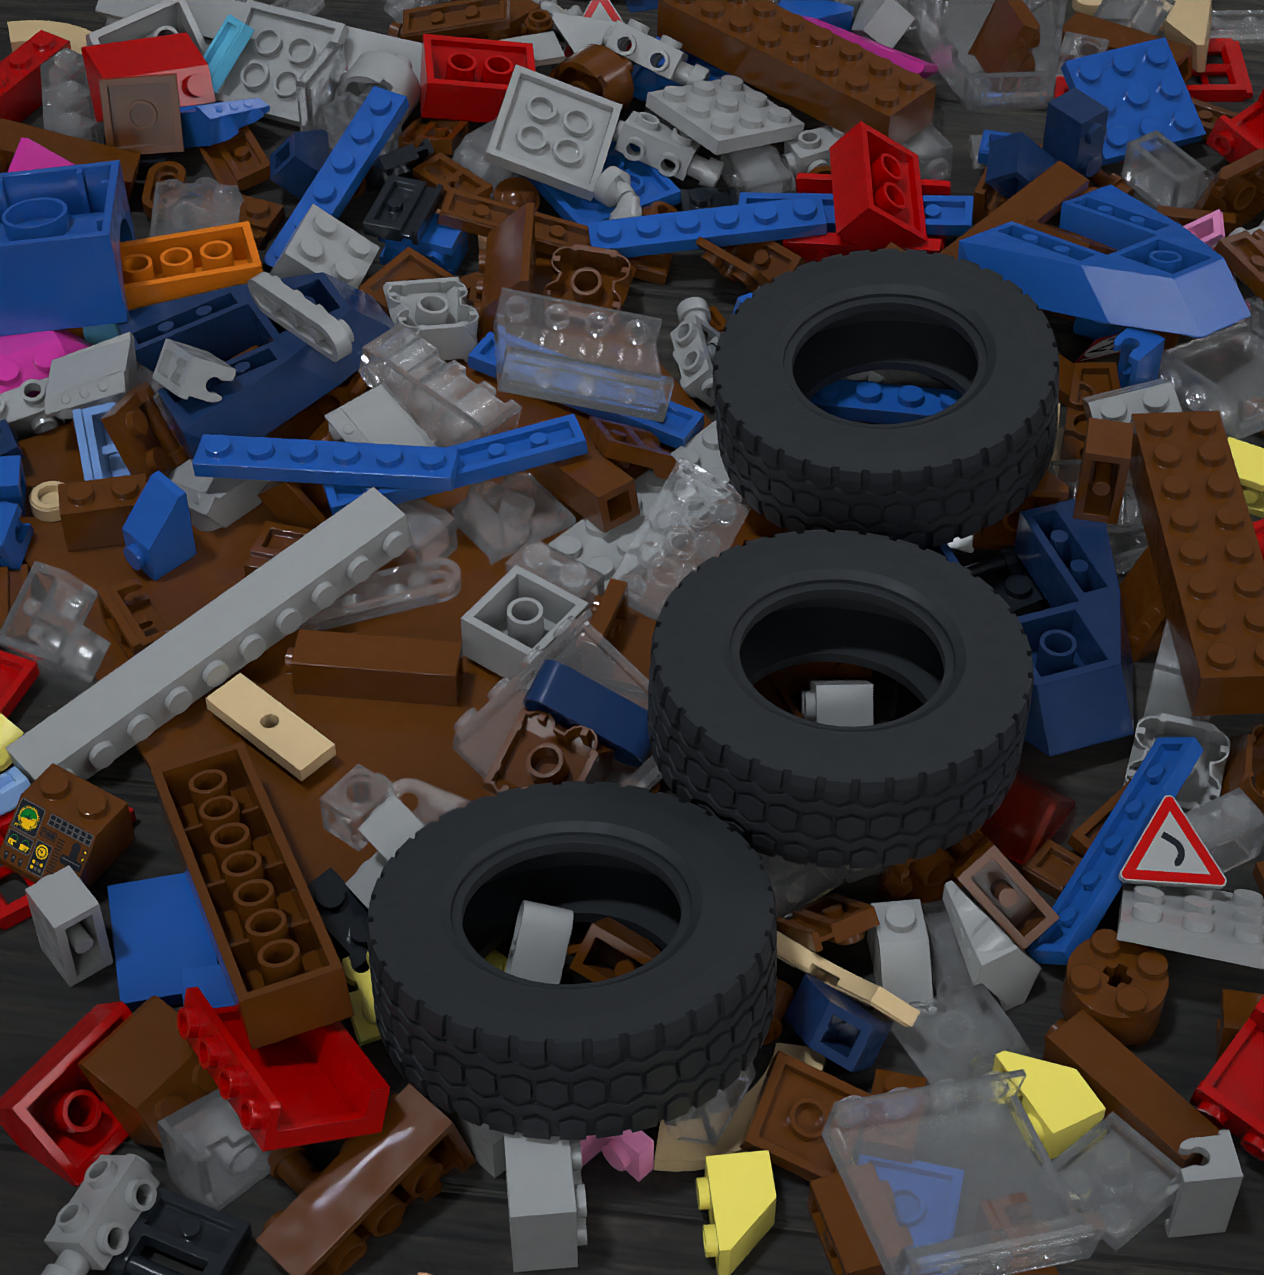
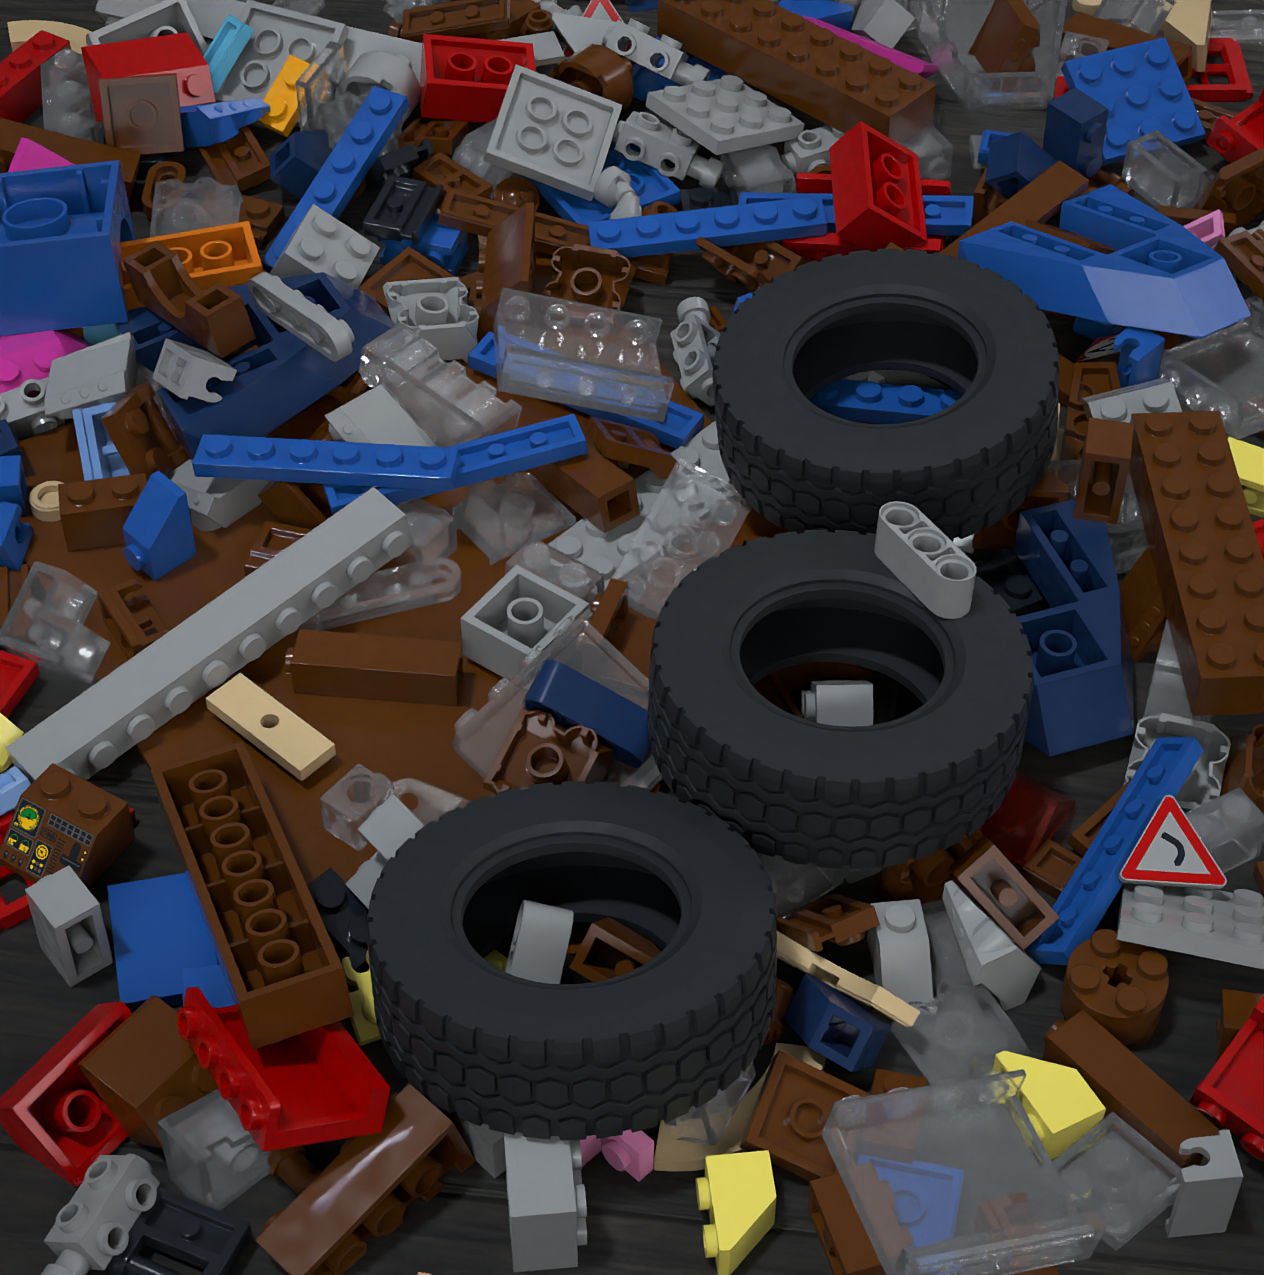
(209, 317): none -> reddish brown arch
(283, 98): none -> light orange plate
(925, 560): none -> light grey beam

